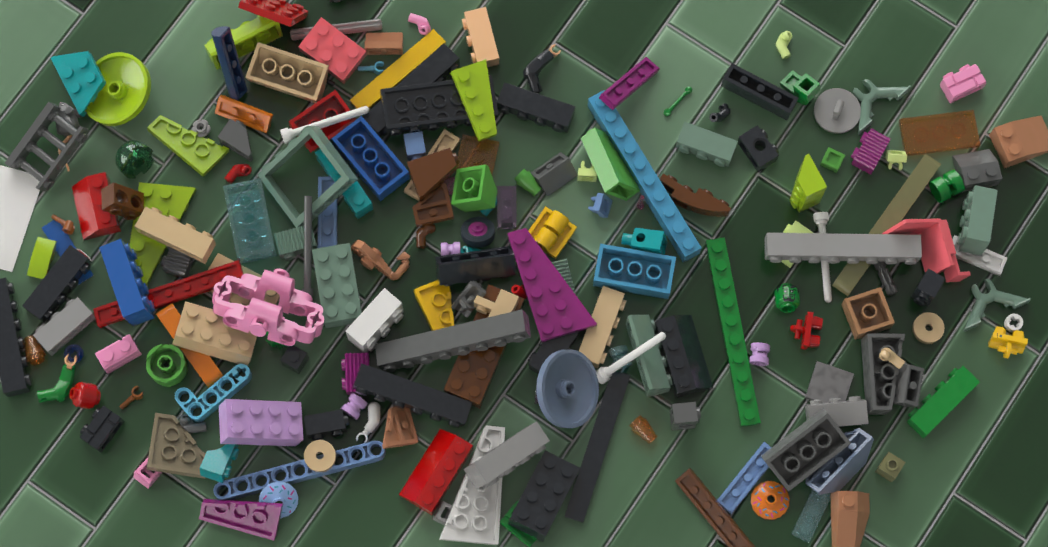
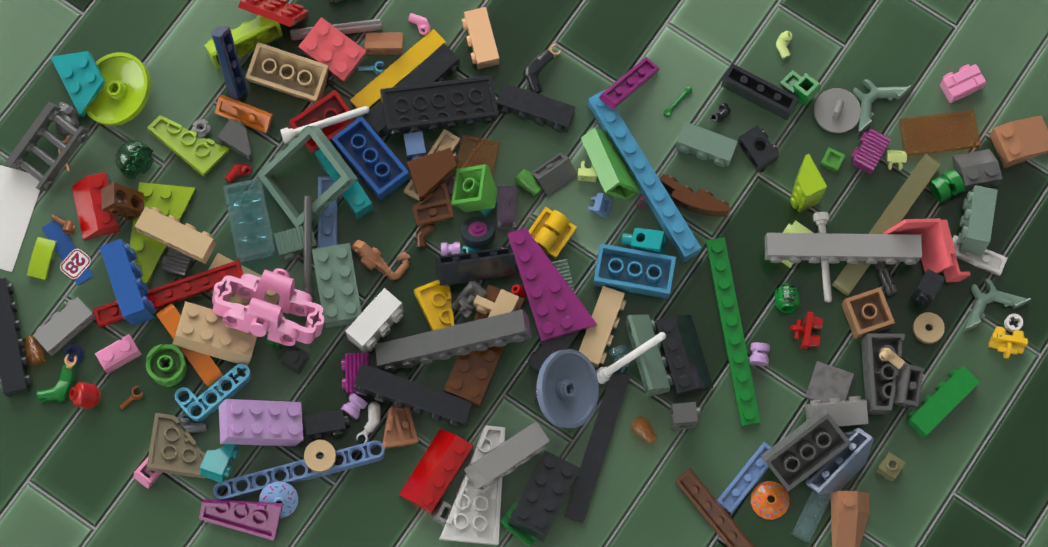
(57, 284): black brick -> none
(101, 429): black brick -> none
(476, 97): lime wing -> none

